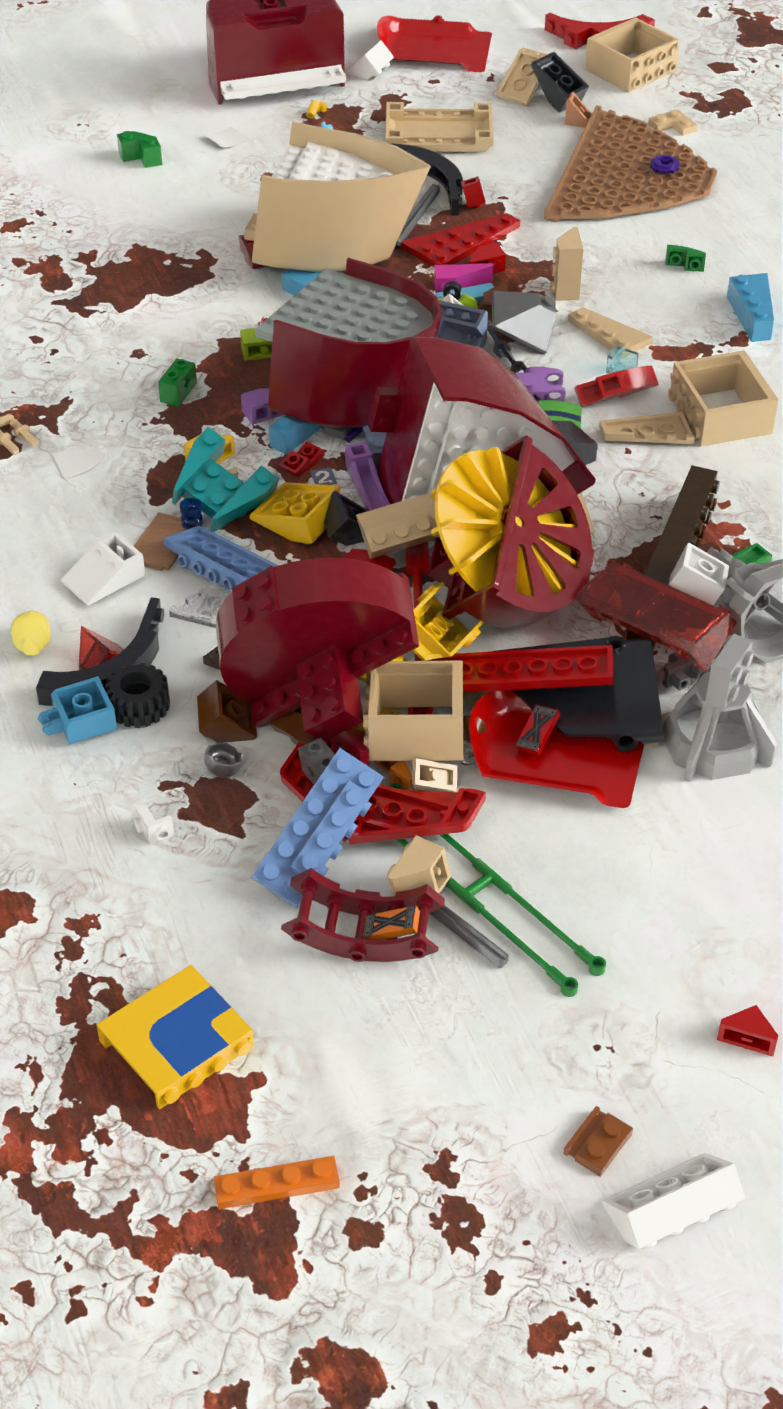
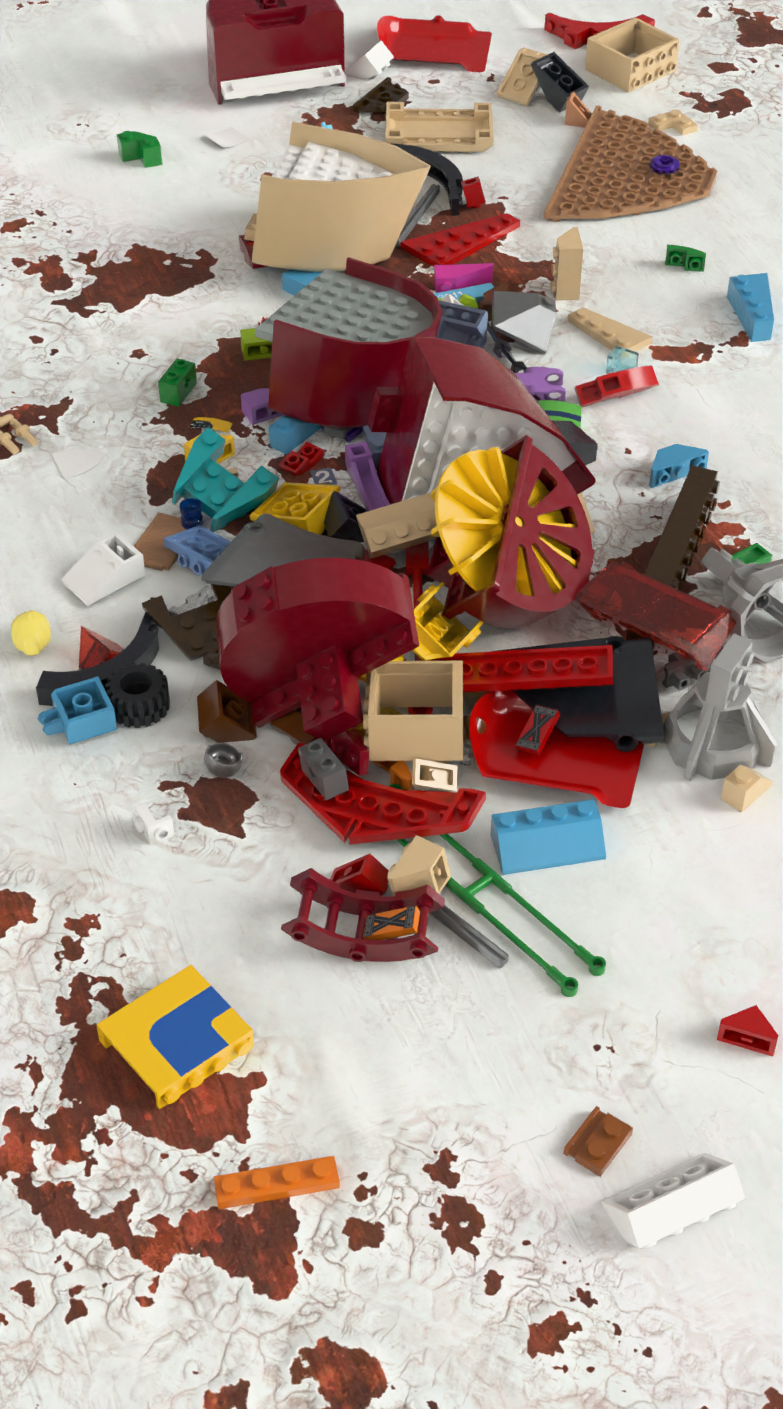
(193, 630): none -> dark brown wing
(212, 423): none -> yellow sticker
(270, 544): none -> dark grey panel
(316, 106): yellow arm -> none
(319, 825): medium blue plate -> none
(362, 874): none -> red slope
(376, 99): none -> dark brown wing
(452, 285): black bush -> none
(490, 254): red slope -> none
(548, 836): none -> dark azure slope
(649, 428): tan wing -> none
(675, 462): none -> dark azure slope
(699, 574): white slope -> none
(718, 374): tan window -> none
(744, 787): none -> tan slope

